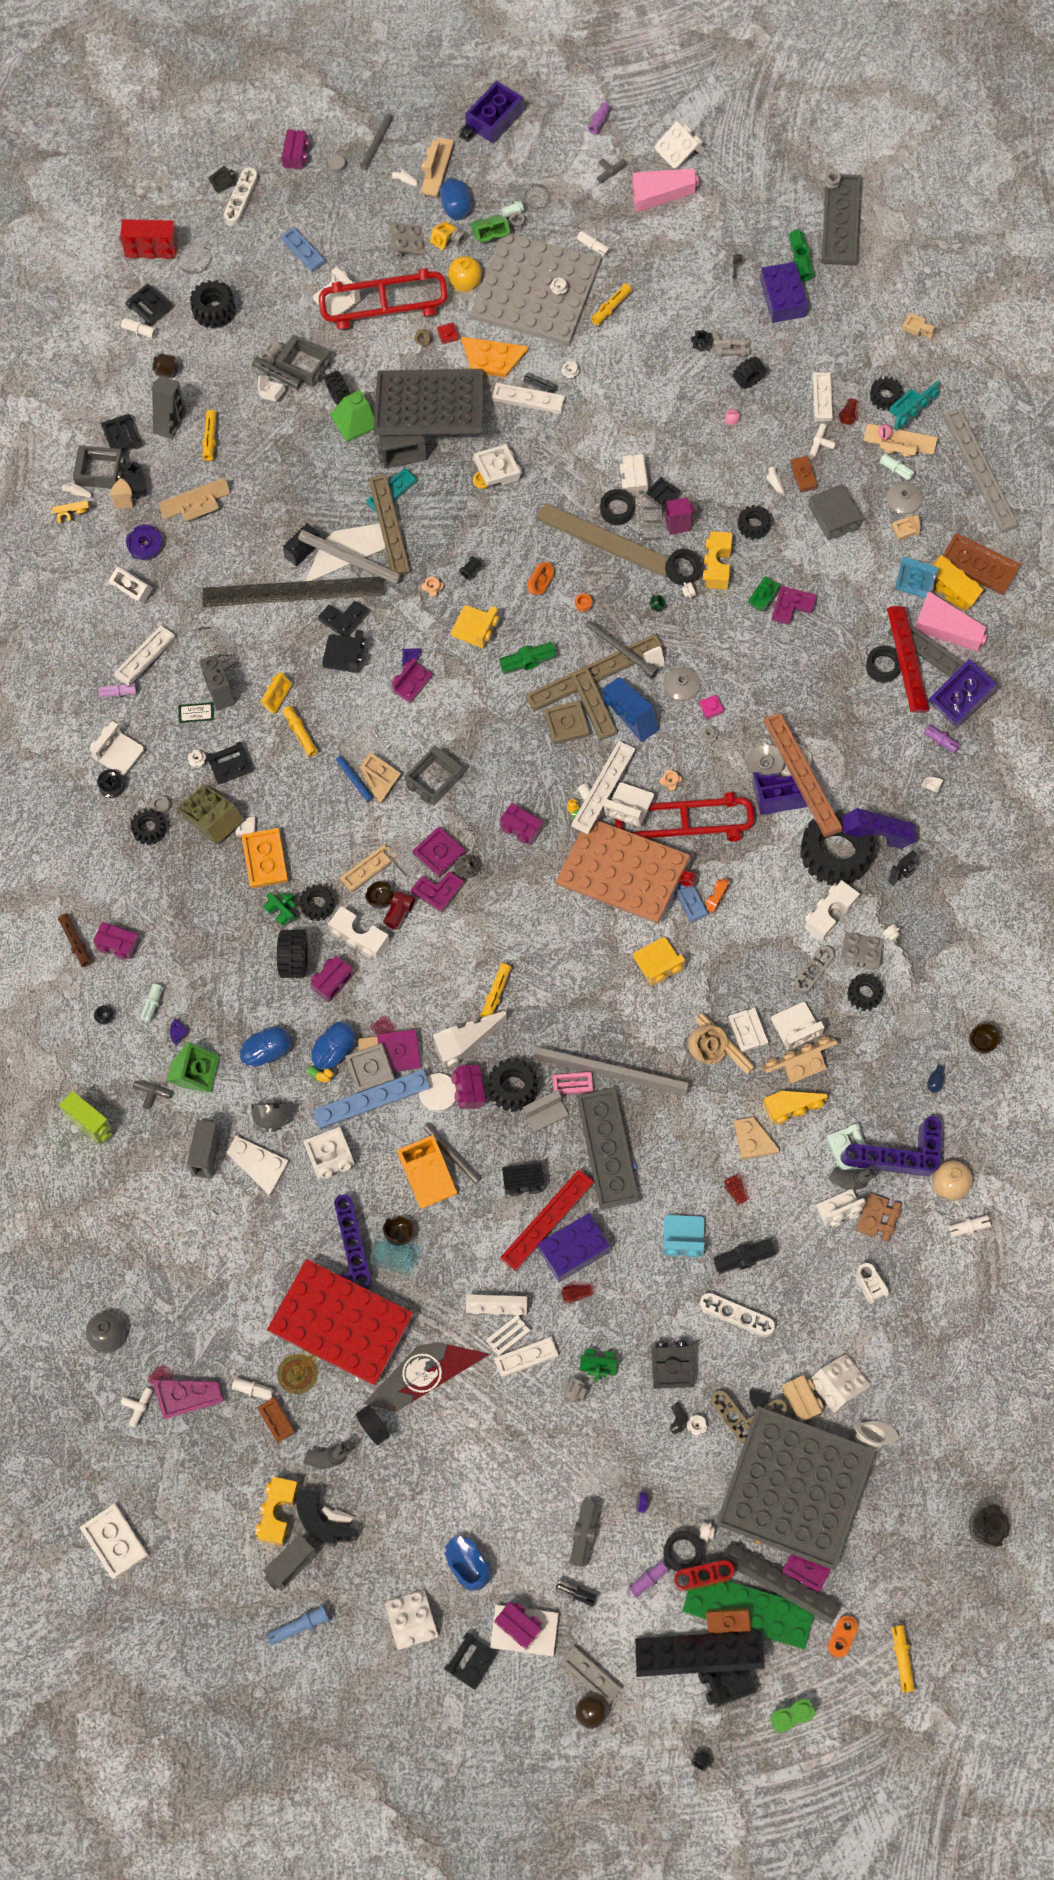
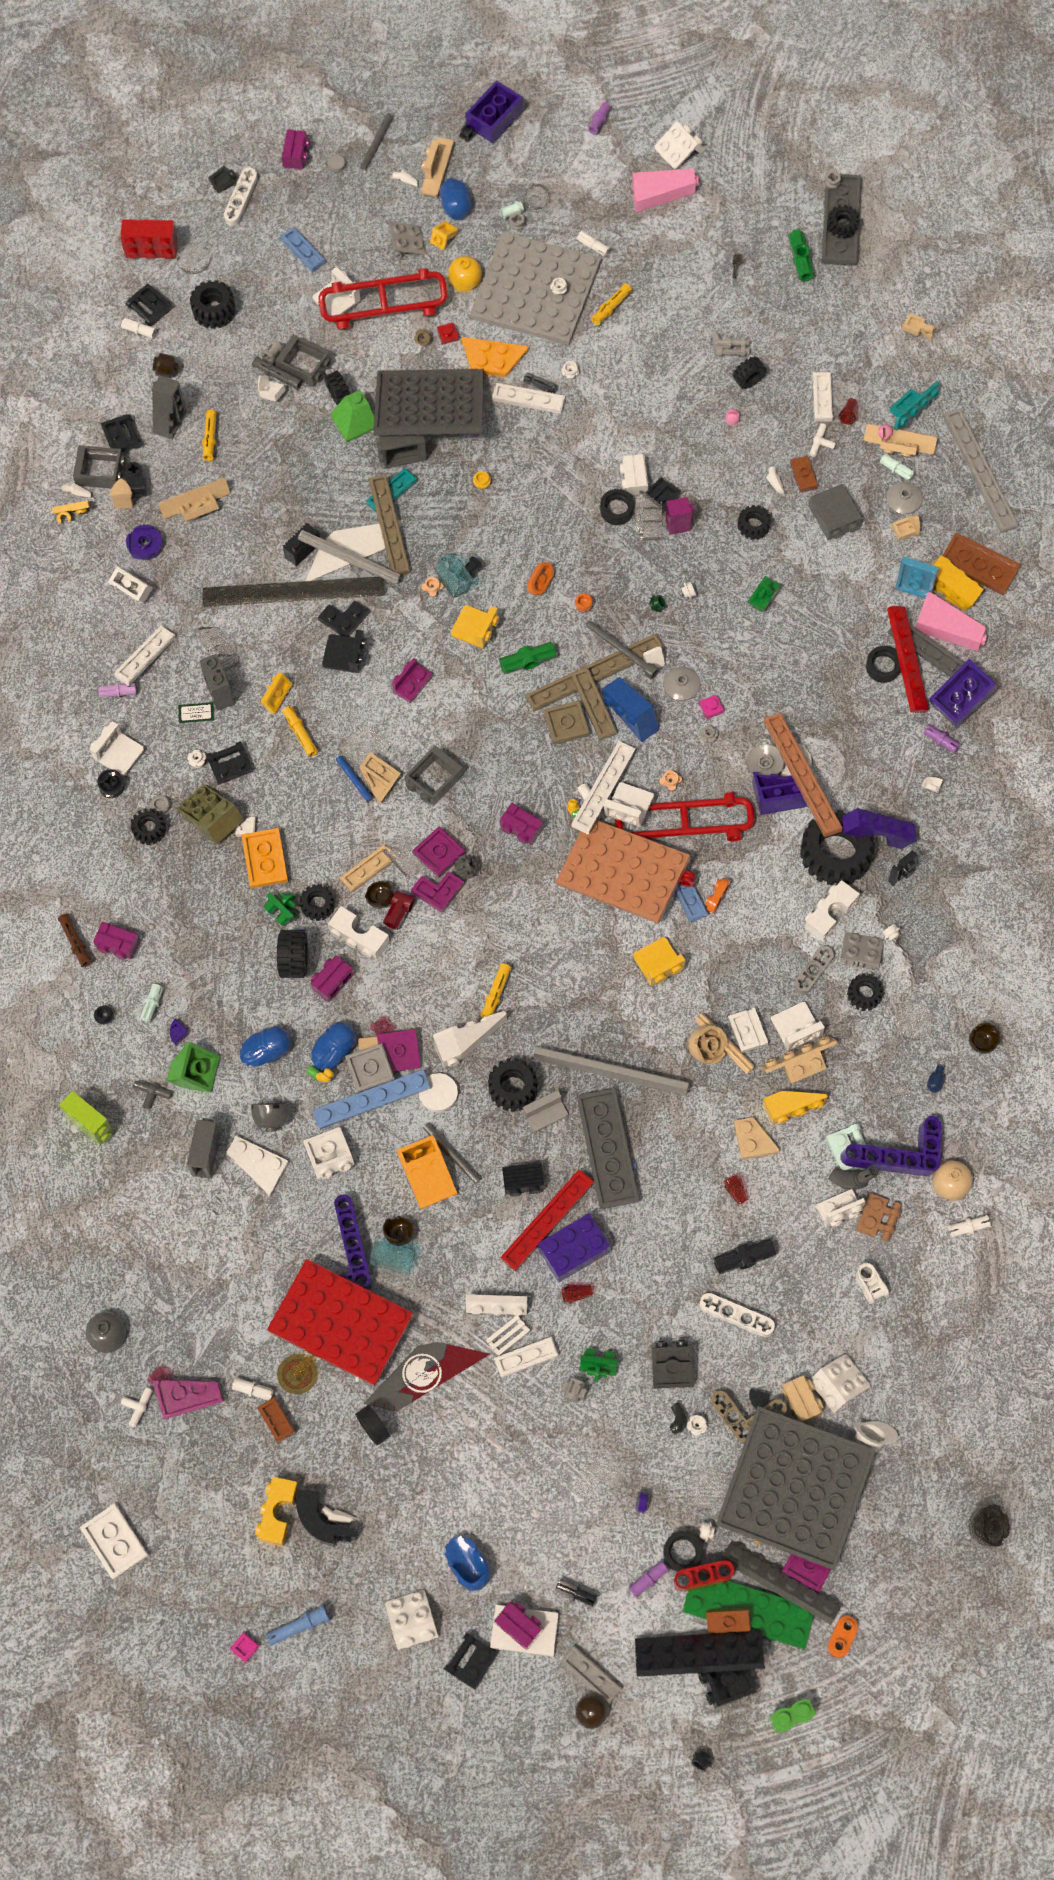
(244, 1647): none -> dark pink tile
(289, 1563): dark grey window -> none
(327, 1459): dark grey arm -> none
(409, 654): dark purple tile -> none
(454, 575): none -> clear light blue brick
(459, 236): light grey bush -> none
(468, 1087): magenta brick -> none
(494, 226): bright green brick -> none
(497, 465): white plate -> none
(566, 1091): bright pink tile -> none
(584, 1533): dark grey piece -> none
(603, 539): dark tan tile -> none
(610, 170): dark grey piece -> none
(683, 1236): medium azure bracket -> none
(689, 555): black tyre -> none
(701, 340): black gear -> none
(719, 546): yellow arch -> none
(783, 292): dark purple brick -> none
(790, 600): magenta plate -> none
(840, 229): none -> black tyre
(885, 384): black tyre -> none
(903, 1660): yellow pin -> none

